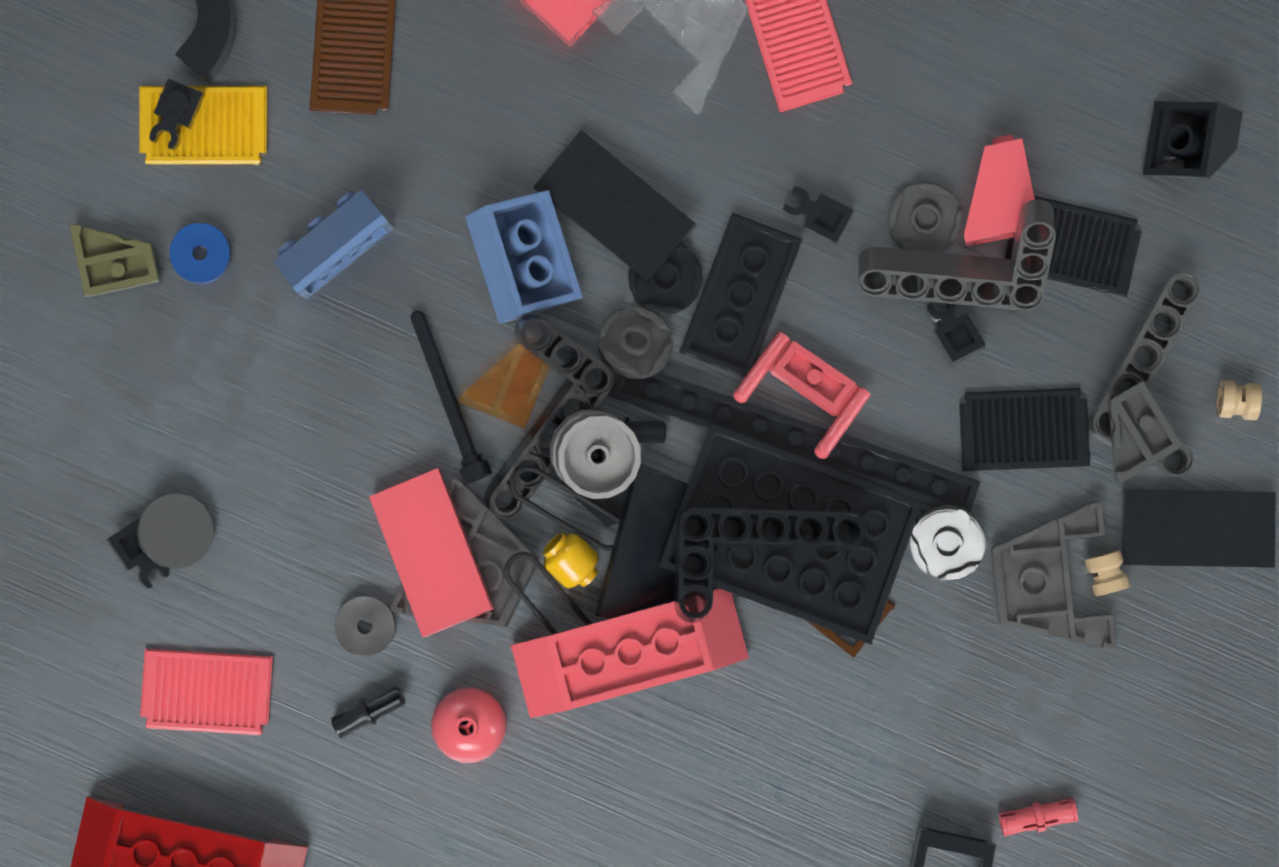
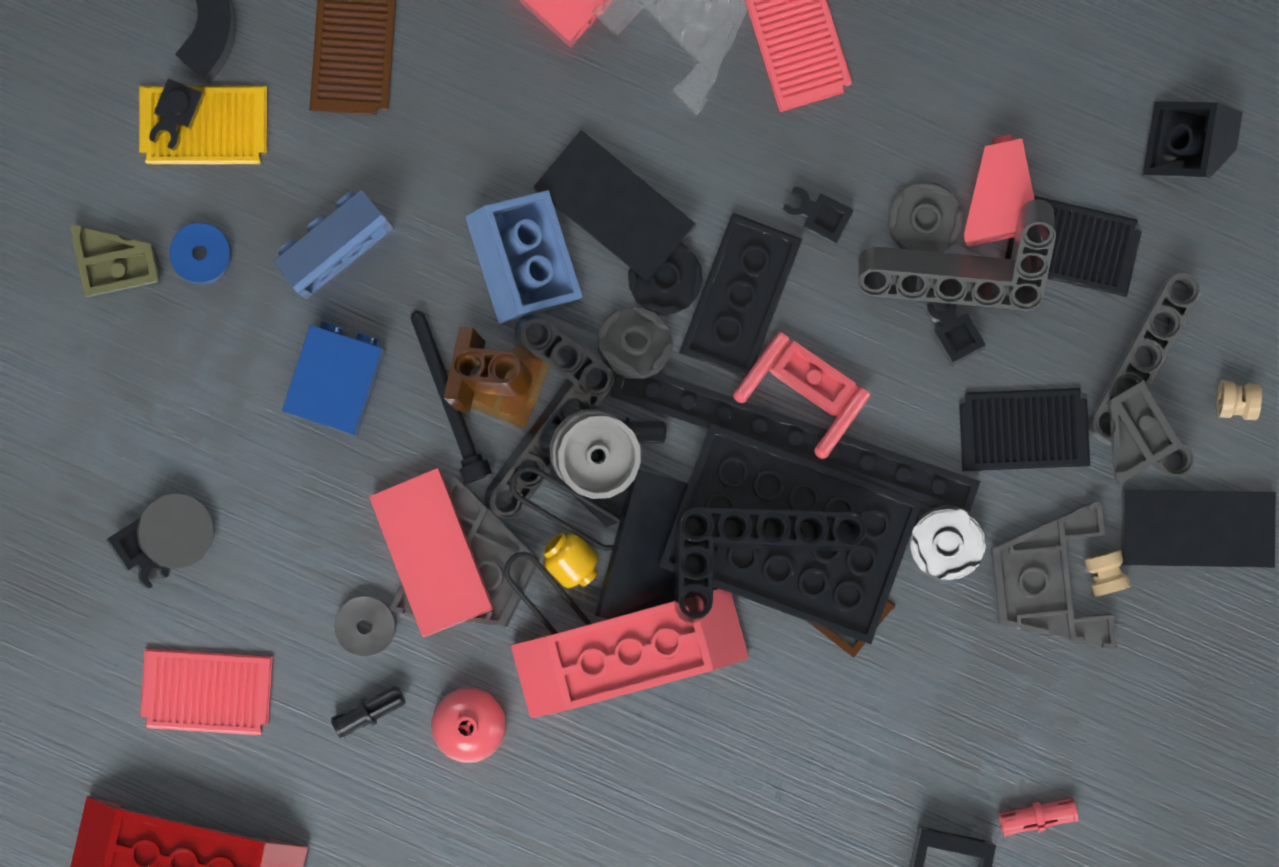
(334, 378): none -> blue brick
(489, 379): none -> reddish brown tile

